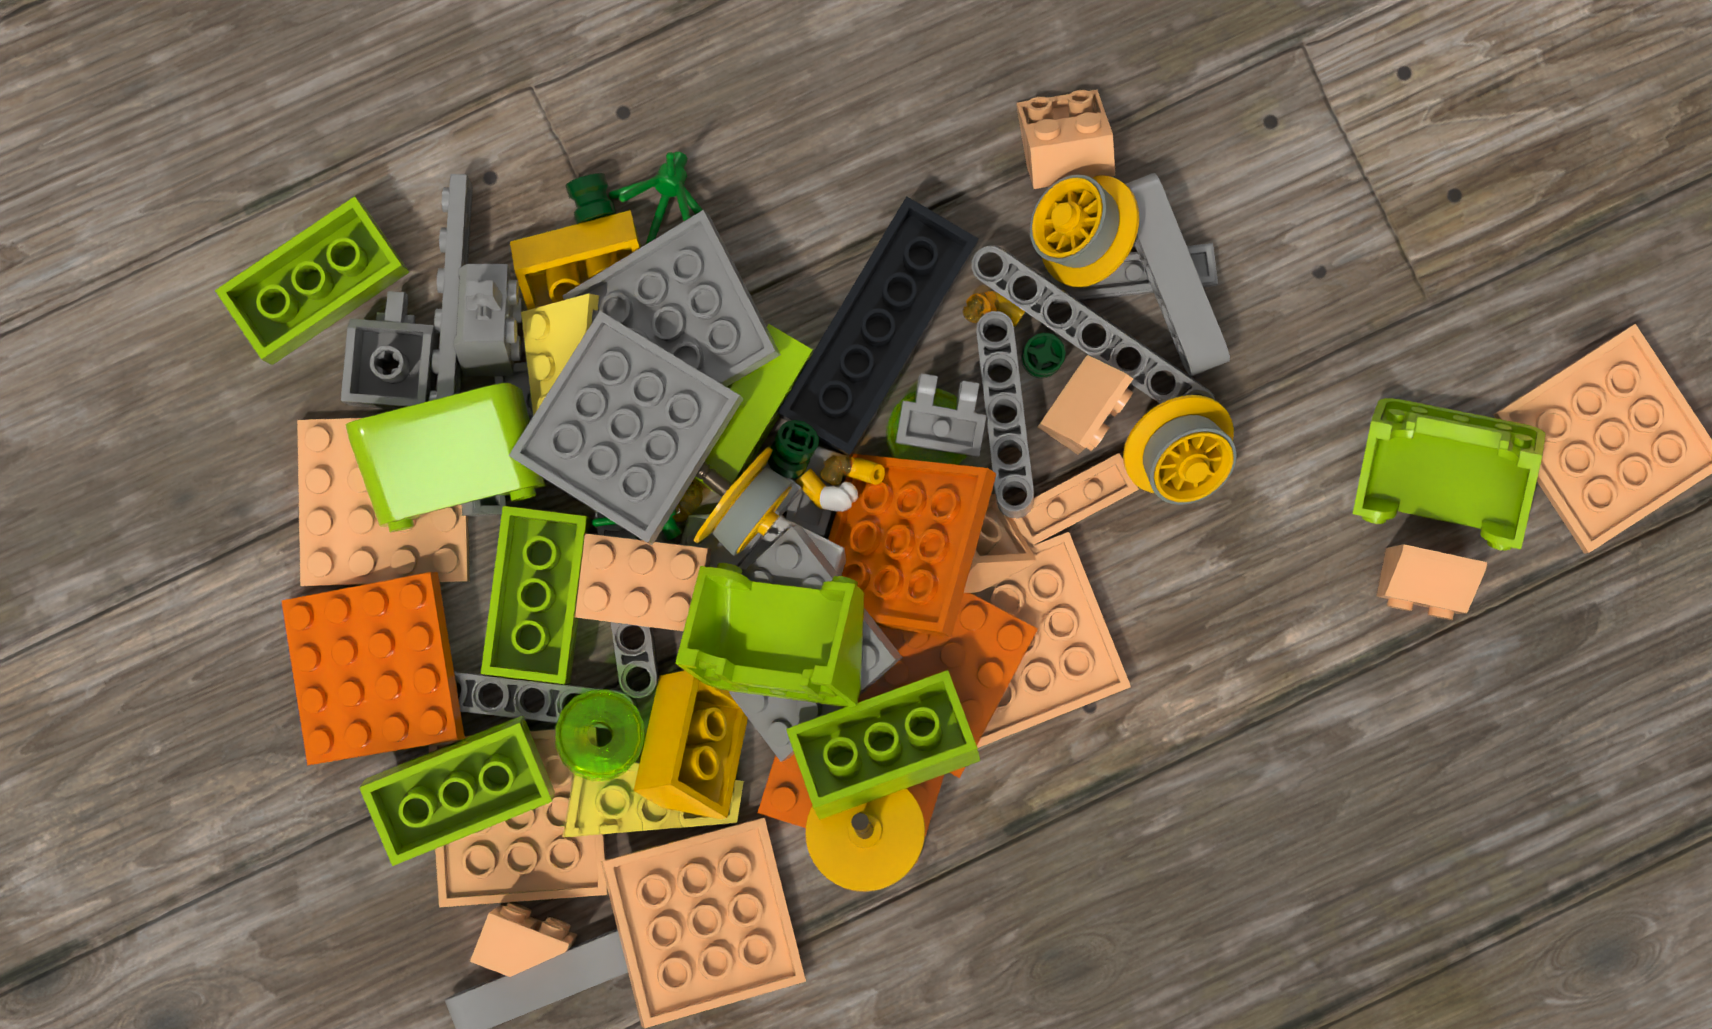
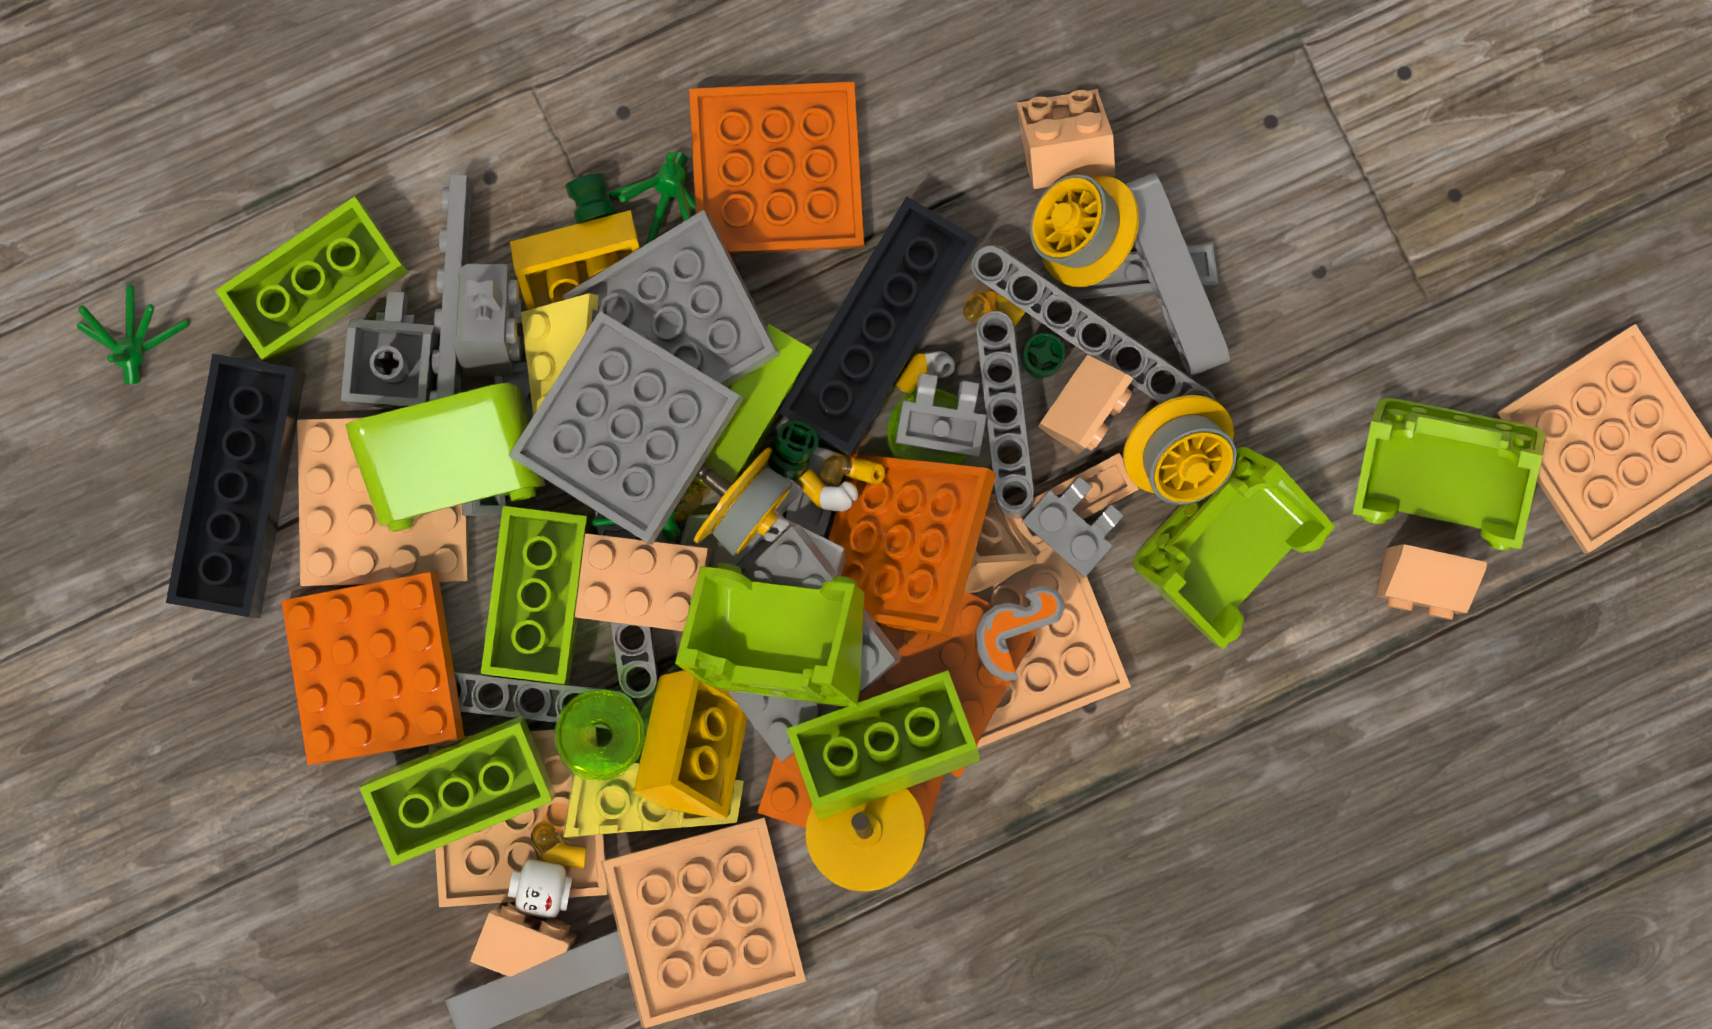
(130, 350): none -> green plant
(236, 486): none -> black brick
(540, 889): none -> white head
(552, 848): none -> arm
(778, 166): none -> orange plate
(931, 363): none -> arm
(1009, 620): none -> light grey animal
(1067, 532): none -> light grey plate
(1226, 544): none -> lime windscreen

